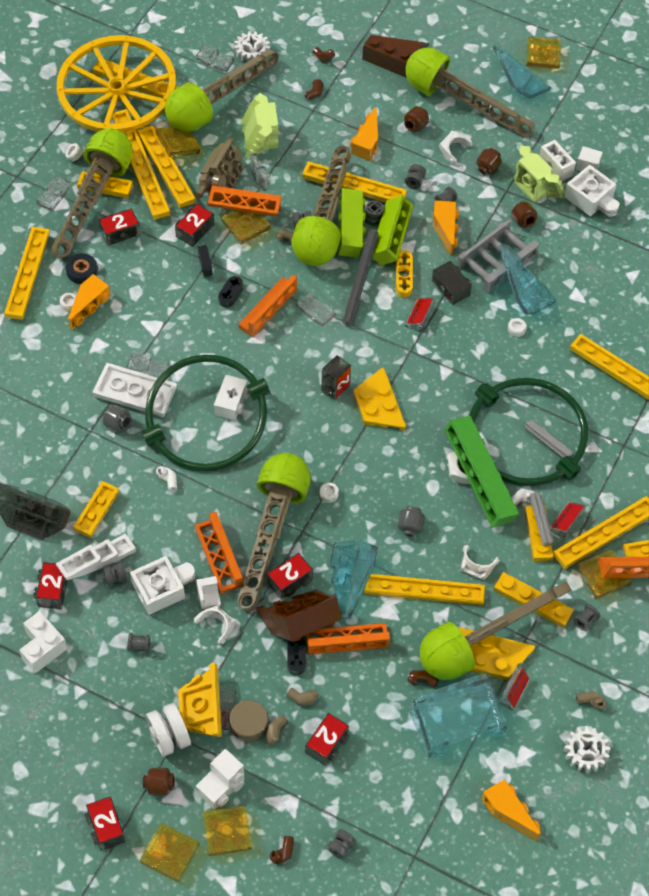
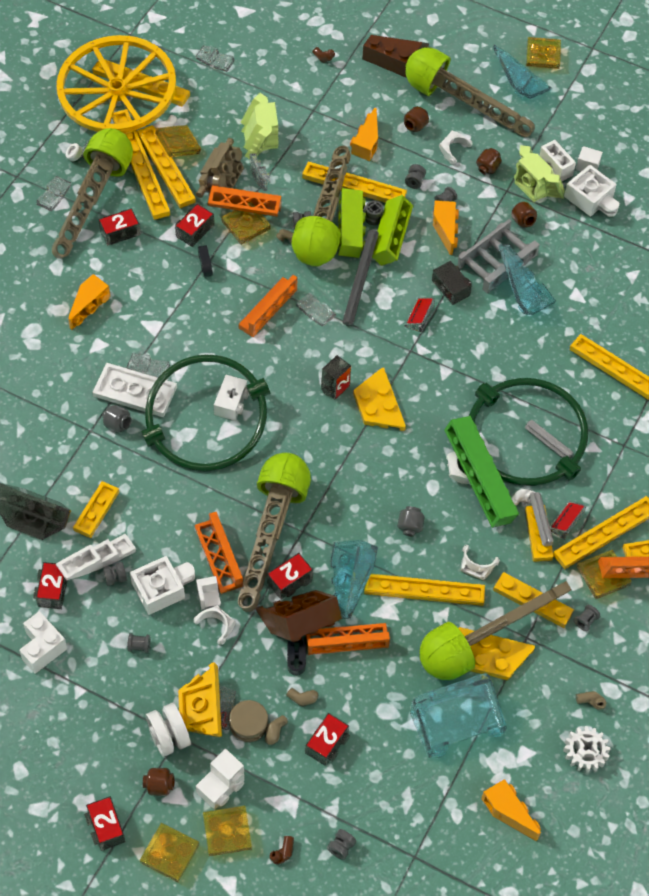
(27, 273): yellow plate -> none
(67, 301): white tile -> none
(81, 260): black bush -> none
(114, 186): yellow plate -> none
(168, 476): white arm -> none
(189, 104): piece -> none
(227, 290): black beam -> none
(250, 46): white gear -> none
(316, 89): reddish brown arm -> none
(329, 492): white tile -> none
(408, 279): yellow beam -> none
(422, 675): reddish brown arm -> none
(515, 687): slope -> none
(517, 327): white tile -> none

